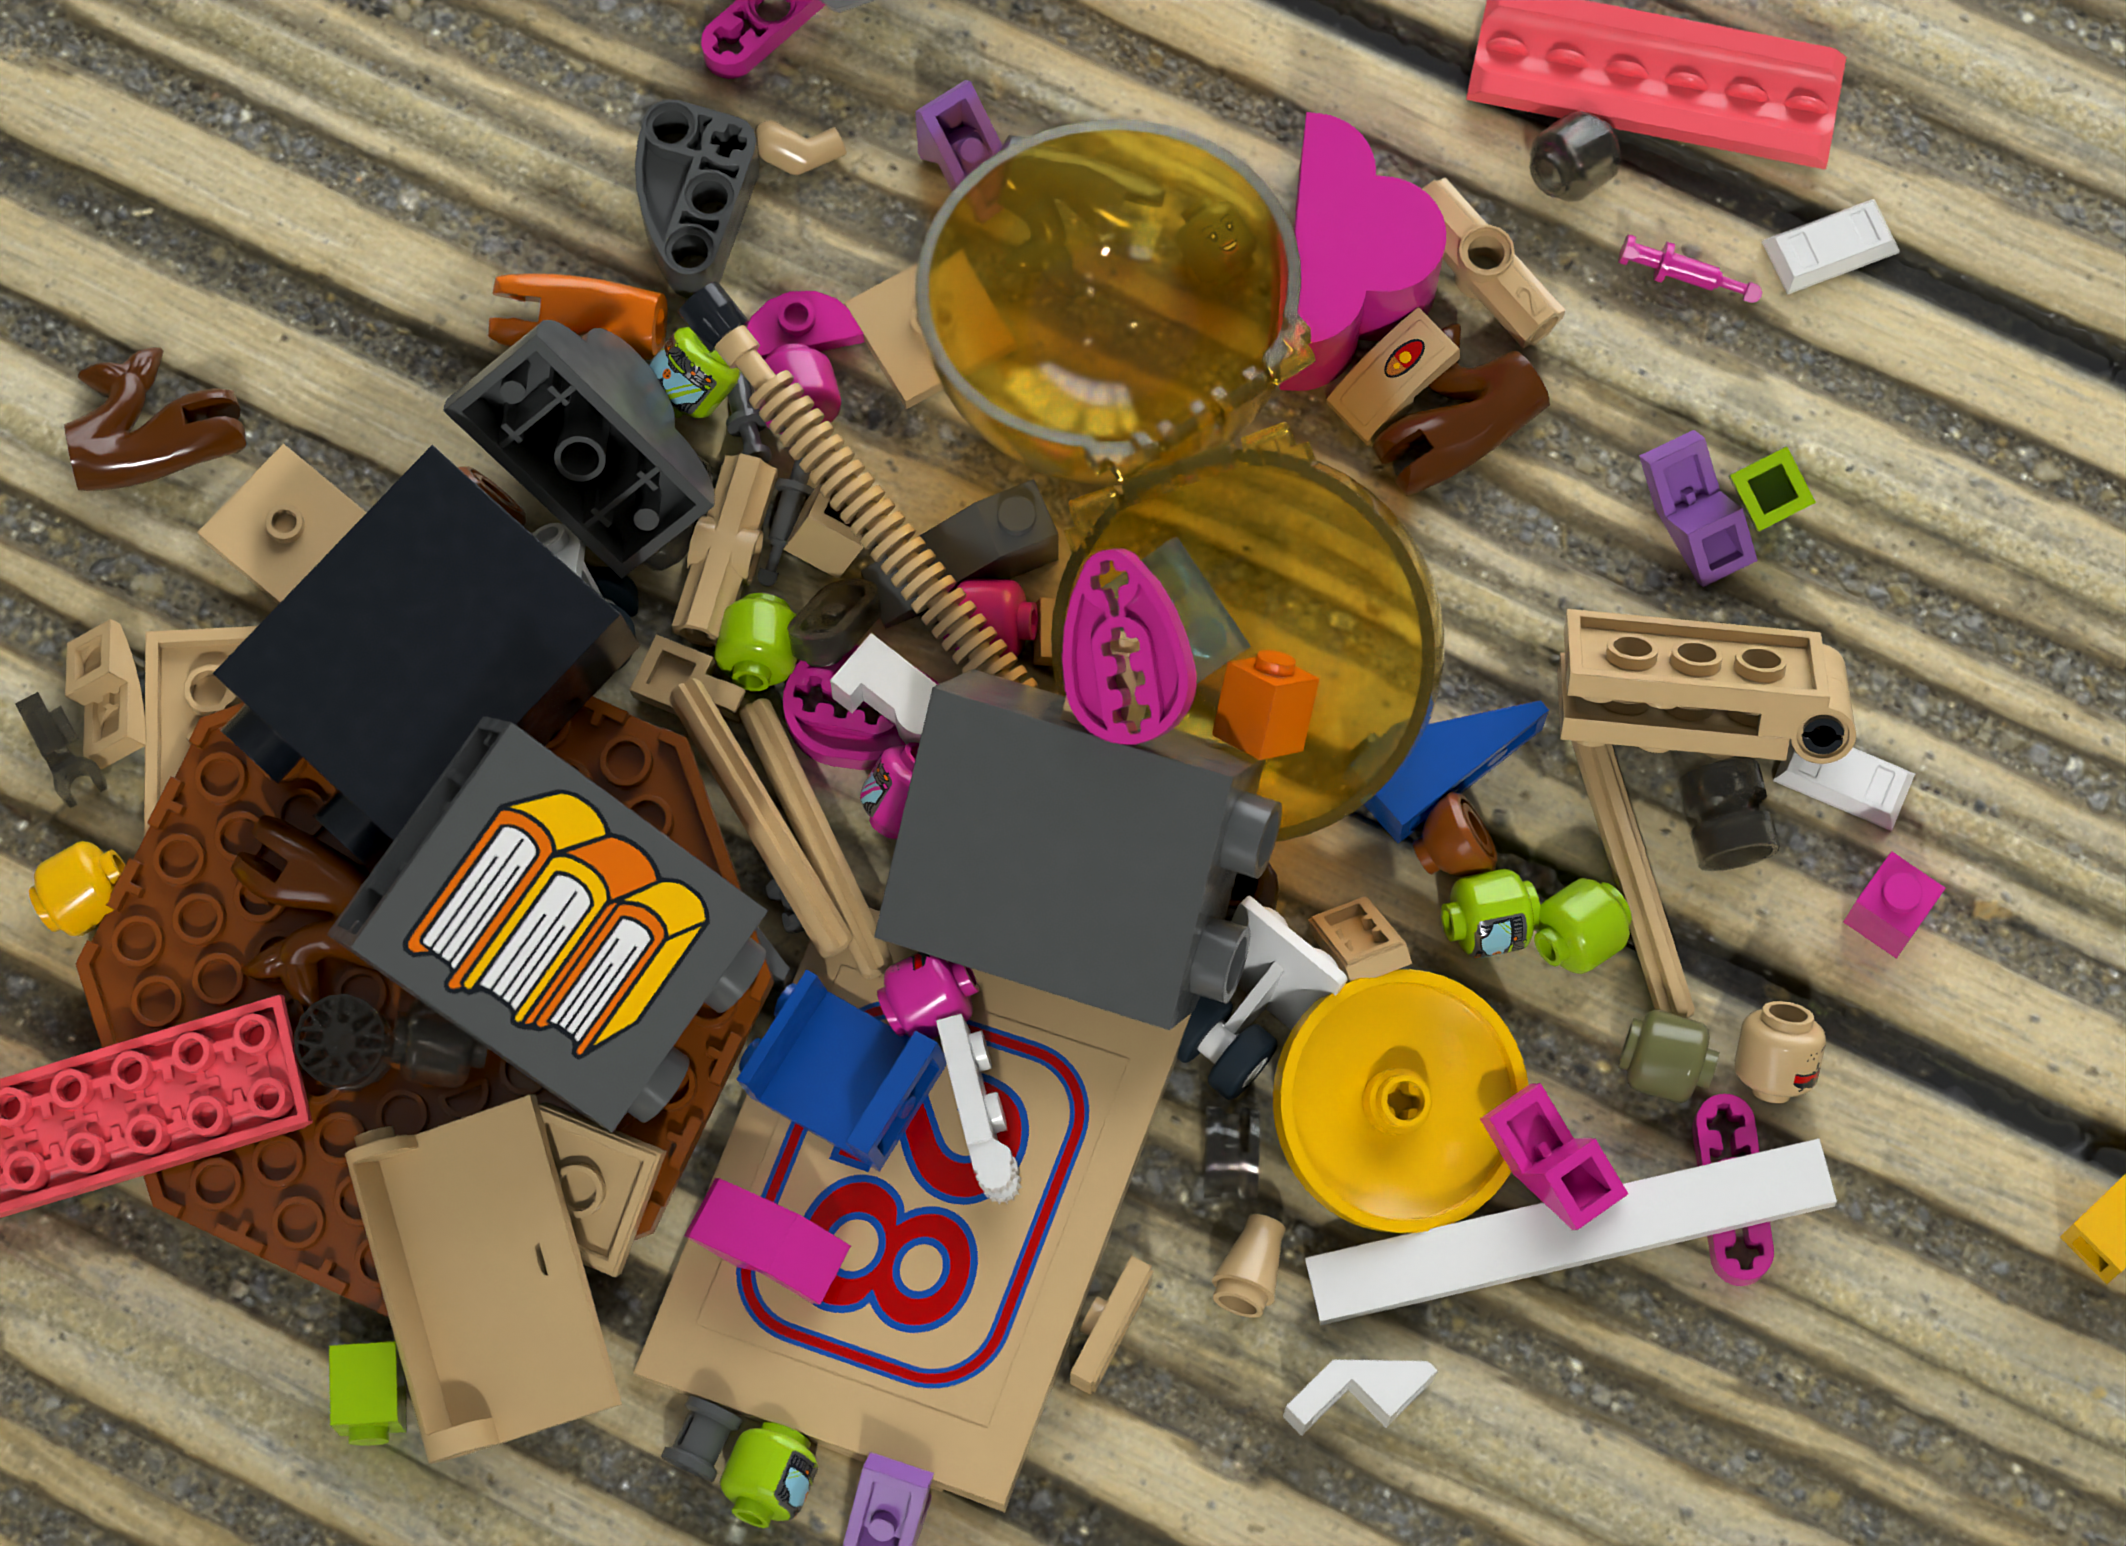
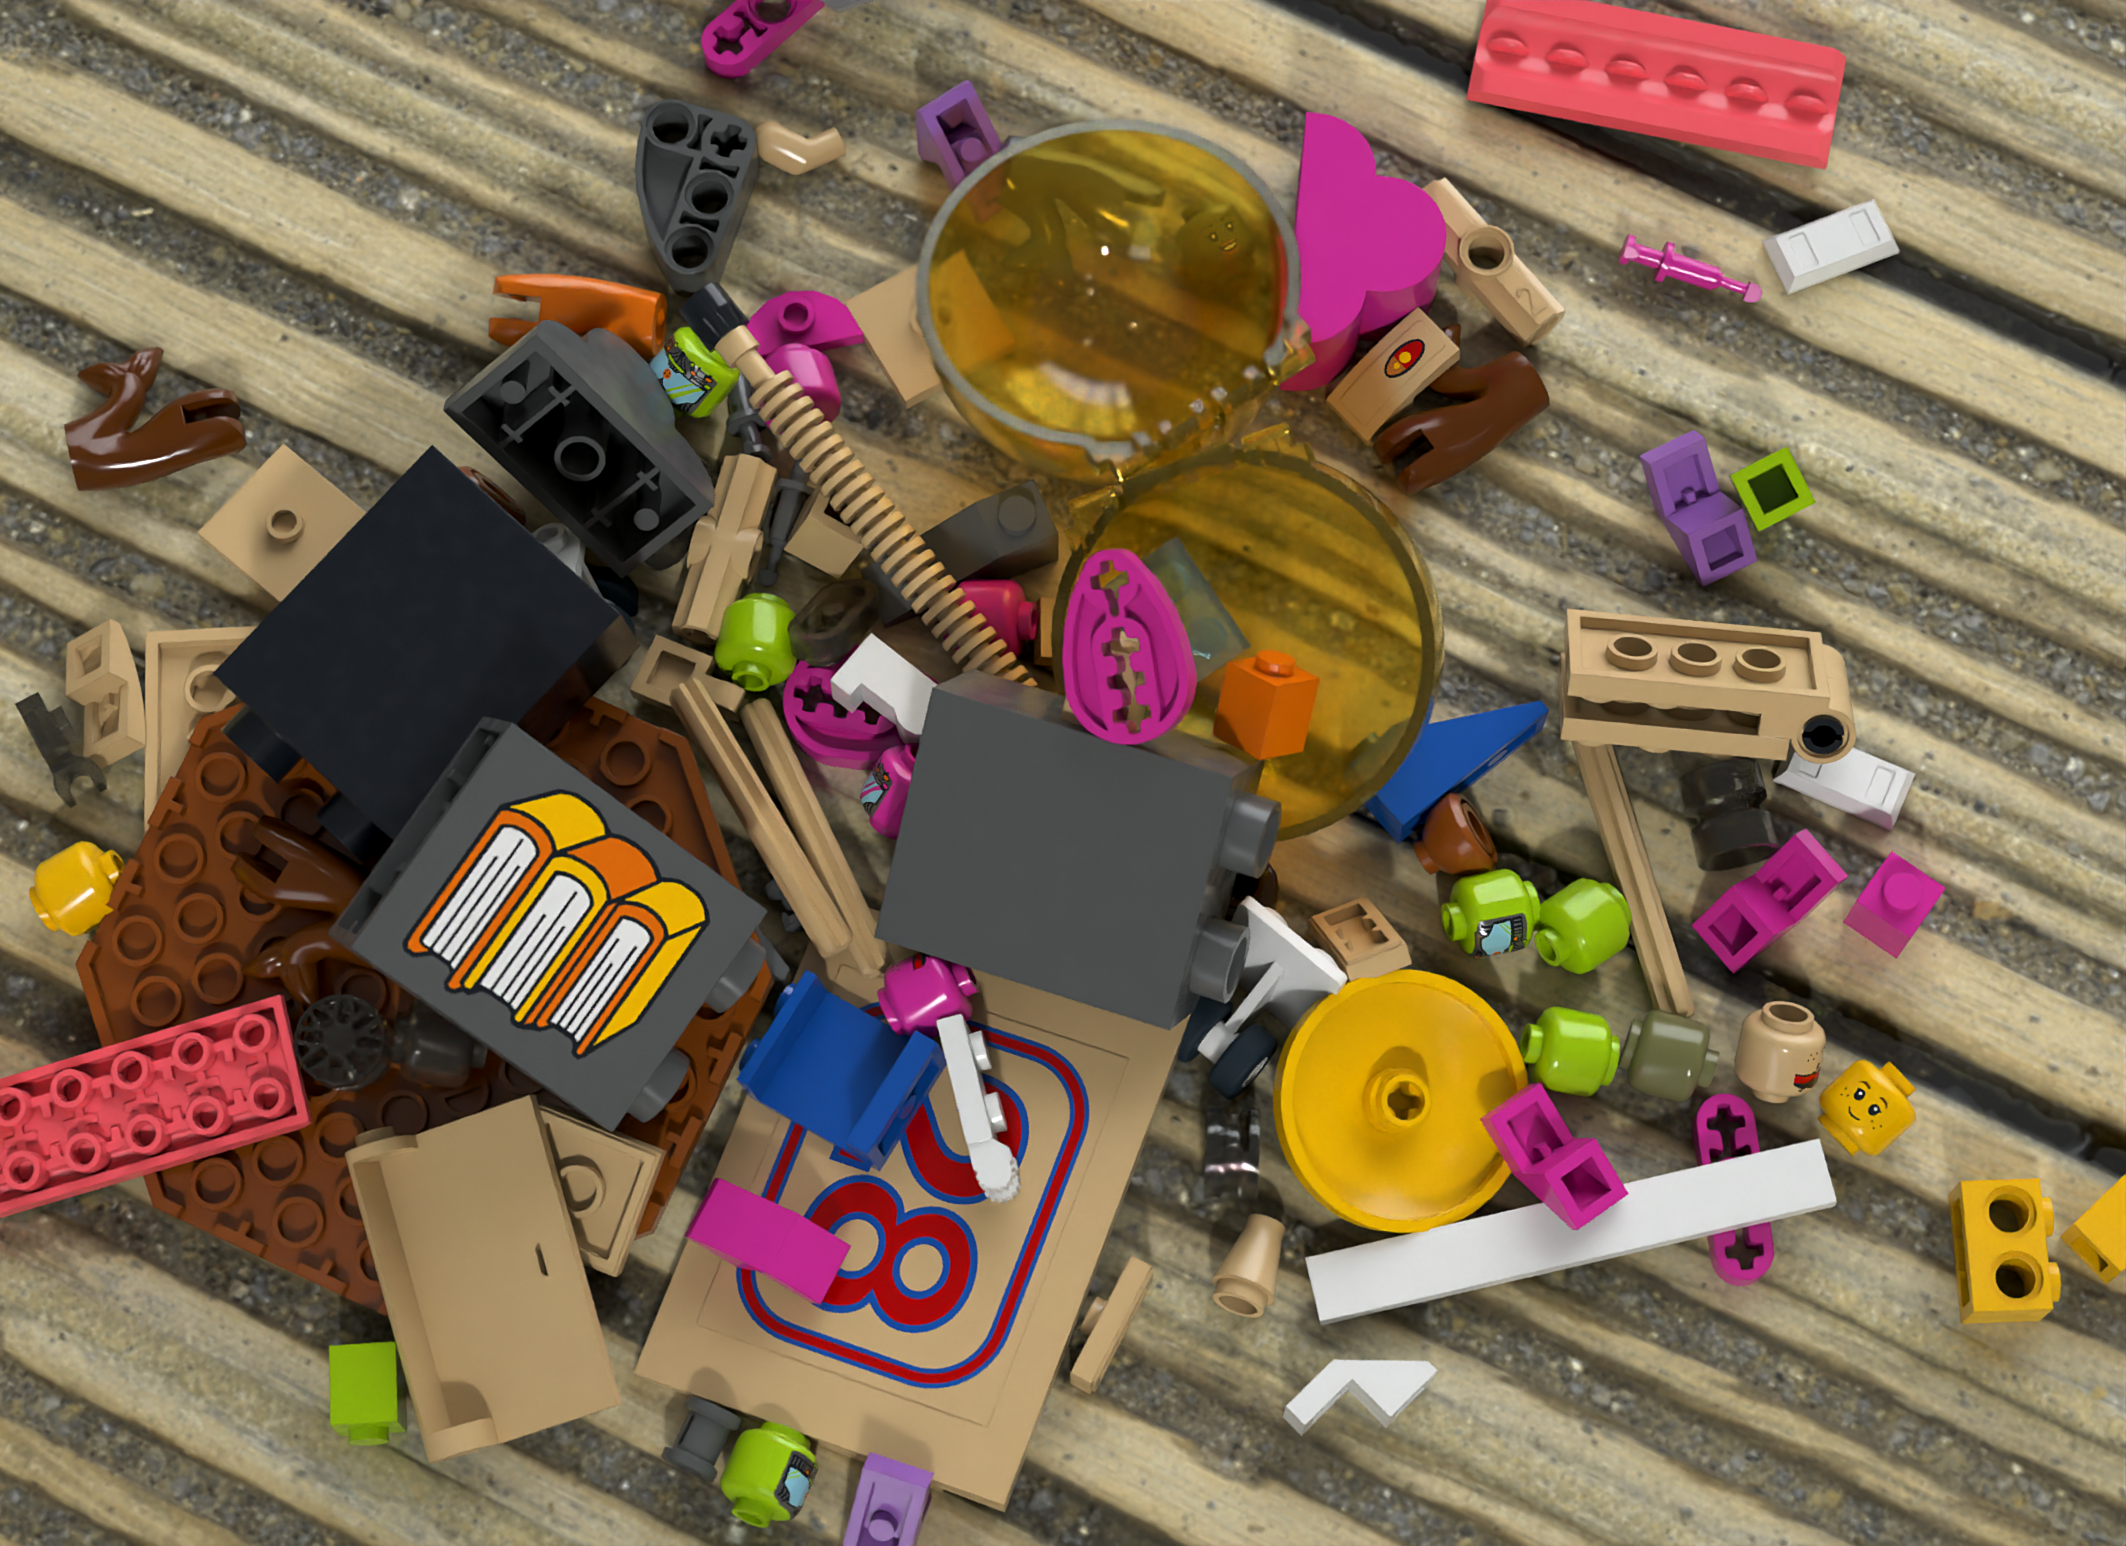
(1570, 1051): none -> lime head
(1575, 156): clear smoke head -> none
(1770, 901): none -> dark pink slope
(1867, 1107): none -> yellow head
(1984, 1249): none -> yellow brick

